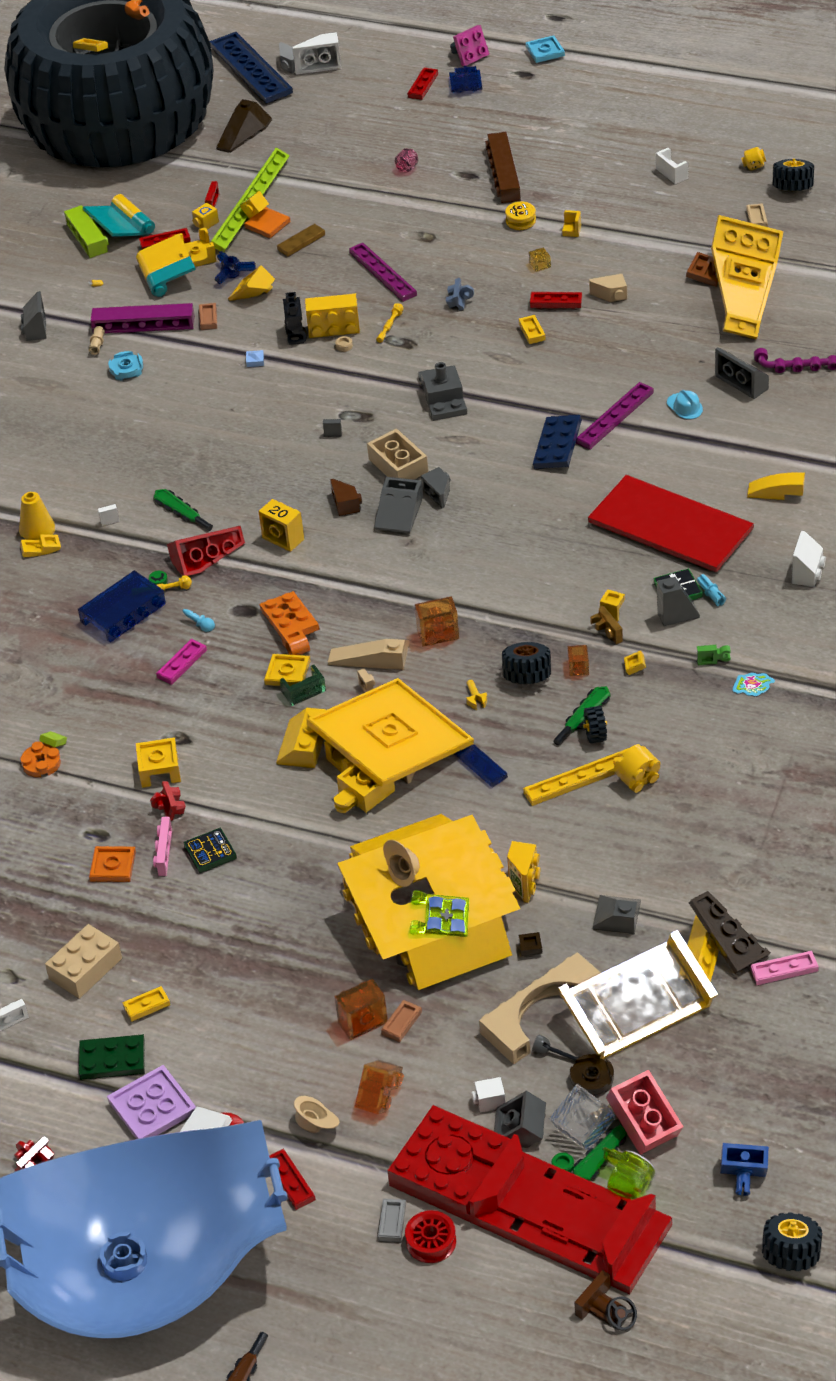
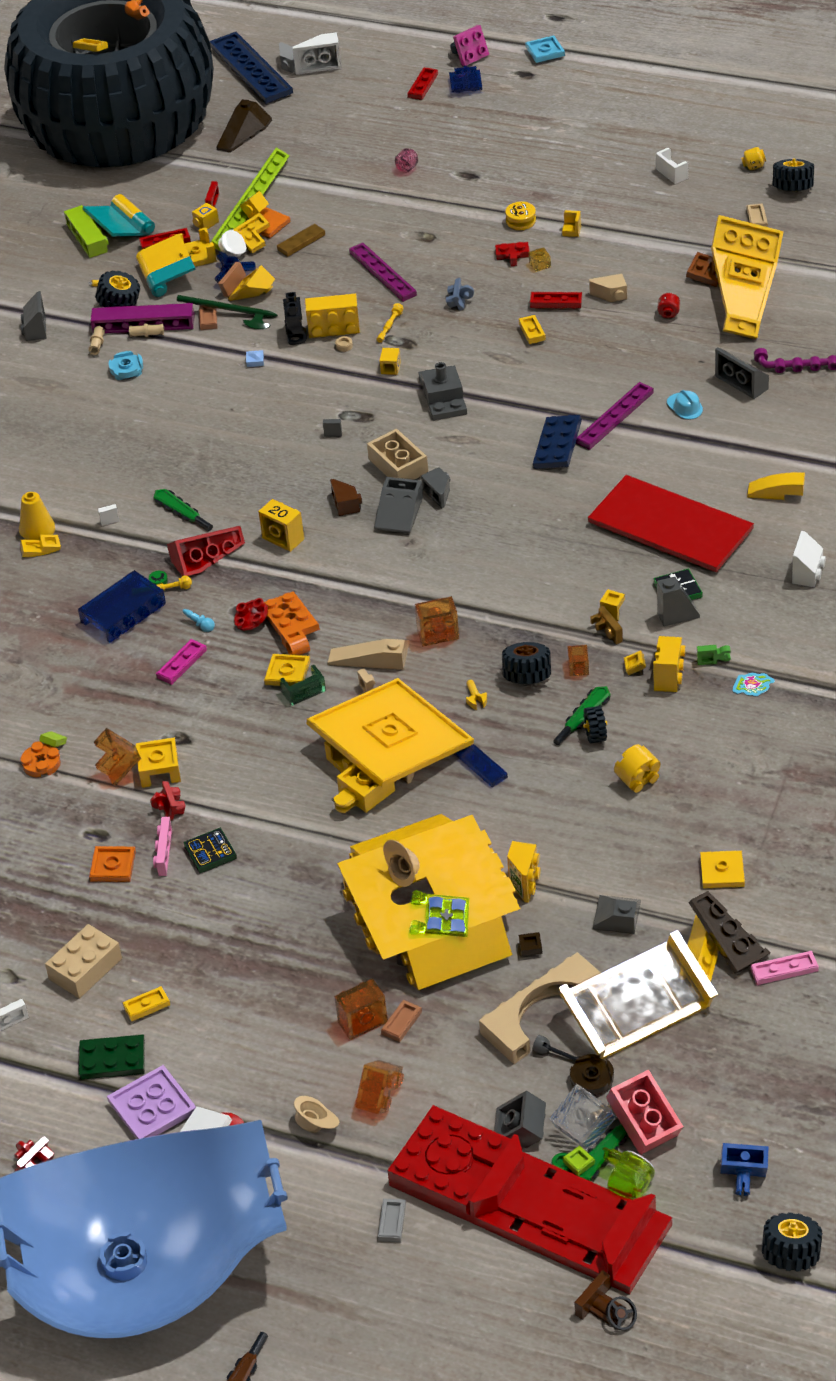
(117, 289): none -> black wheel
(119, 755): none -> clear orange panel
(146, 330): none -> tan pin
(232, 243): none -> white piece
(232, 279): none -> nougat tile
(250, 232): none -> yellow plate
(250, 614): none -> red dish
(255, 323): none -> dark green piece
(292, 1181): red tile -> none
(301, 743): yellow slope -> none
(390, 361): none -> yellow brick
(427, 1248): red wheel -> none
(488, 1094): white brick -> none
(503, 167): reddish brown brick -> none
(512, 251): none -> red hinge
(572, 779): yellow tile -> none
(578, 1160): none -> lime tile
(668, 305): none -> red head
(668, 664): none -> yellow wedge
(711, 590): medium azure axle -> none
(722, 869): none -> yellow plate

